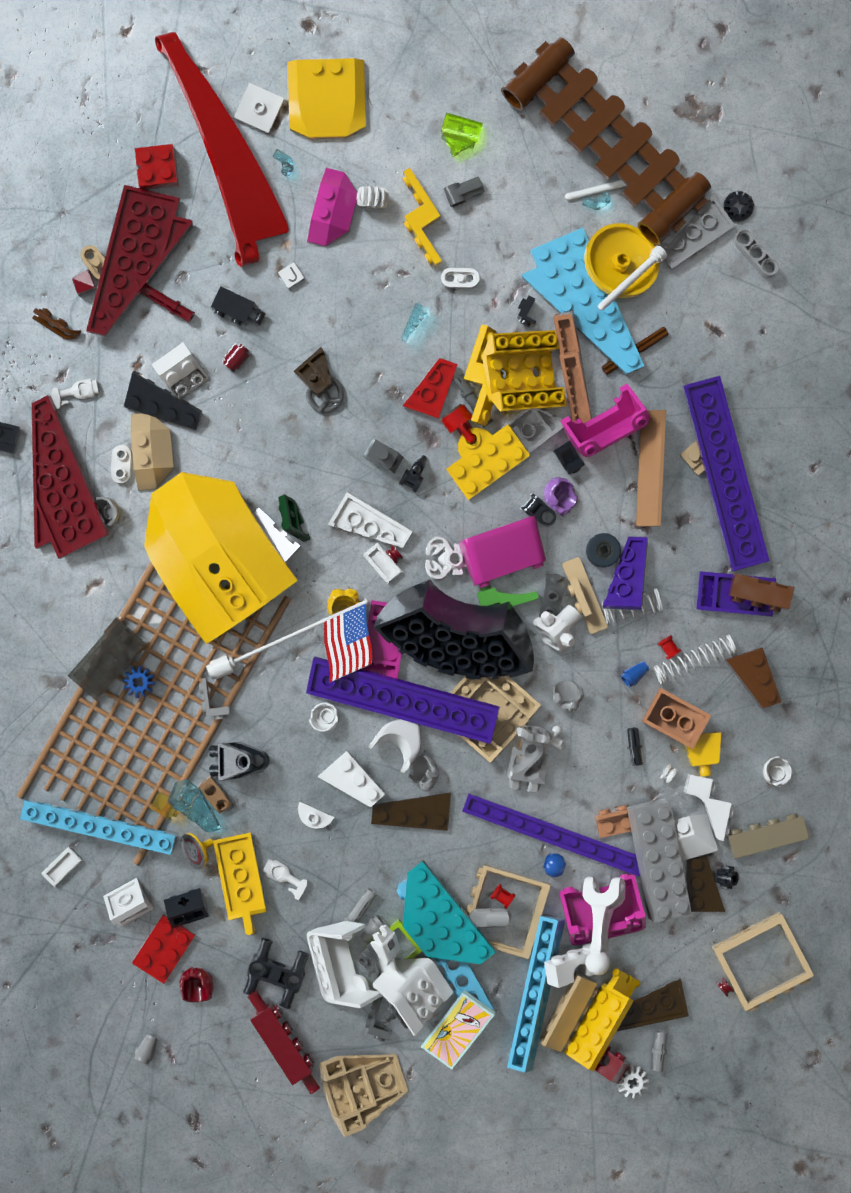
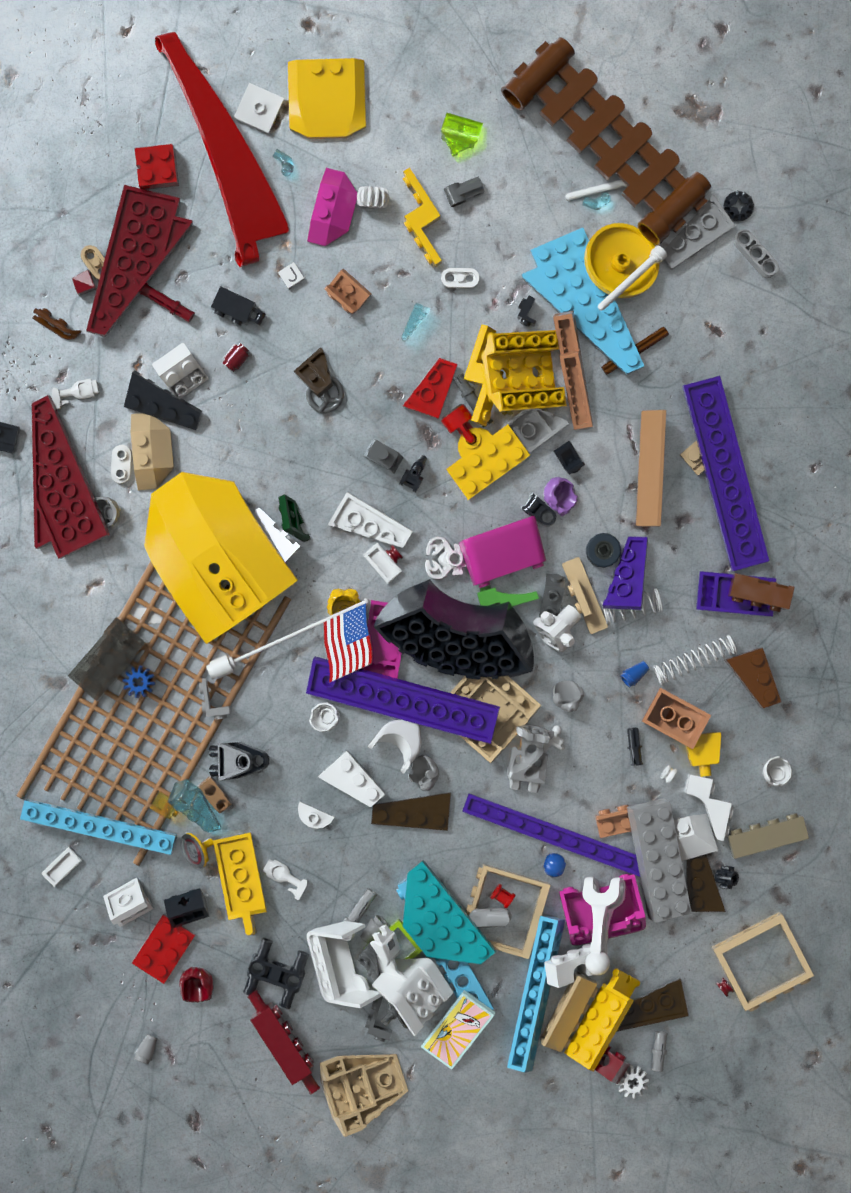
(347, 292): none -> nougat bracket
(608, 427): dark pink windscreen -> none
(669, 647): red bush -> none

